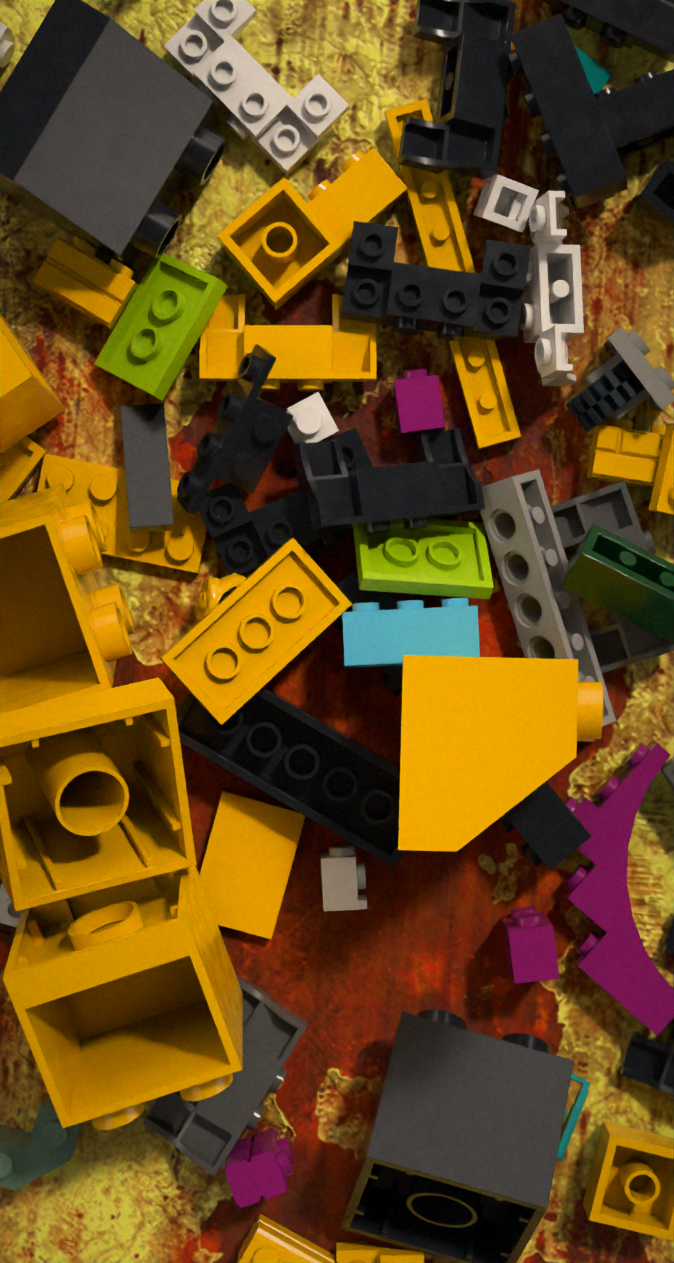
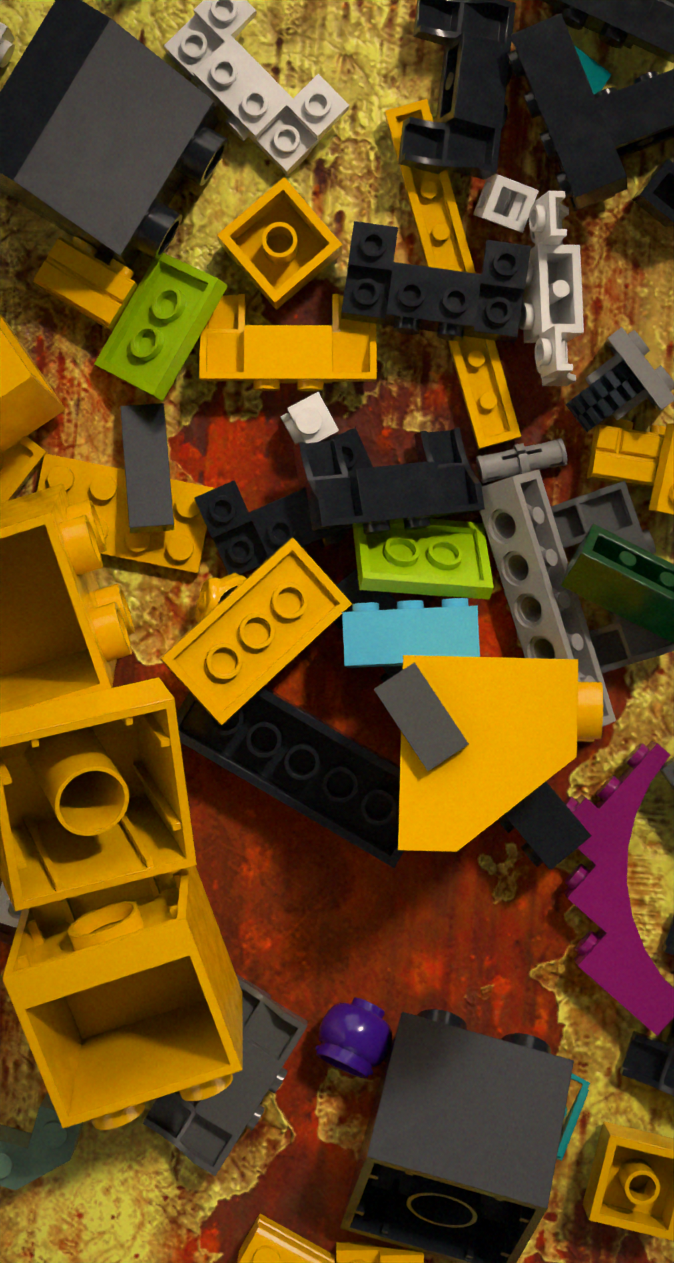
(241, 438): black bracket -> none
(249, 862): yellow tile -> none
(259, 1167): magenta brick -> none
(342, 879): white brick -> none
(354, 1037): none -> dark purple piece
(360, 194): yellow brick -> none
(418, 403): magenta brick -> none
(421, 716): none -> dark grey tile
(521, 460): none -> light grey pin
(529, 945): magenta brick -> none

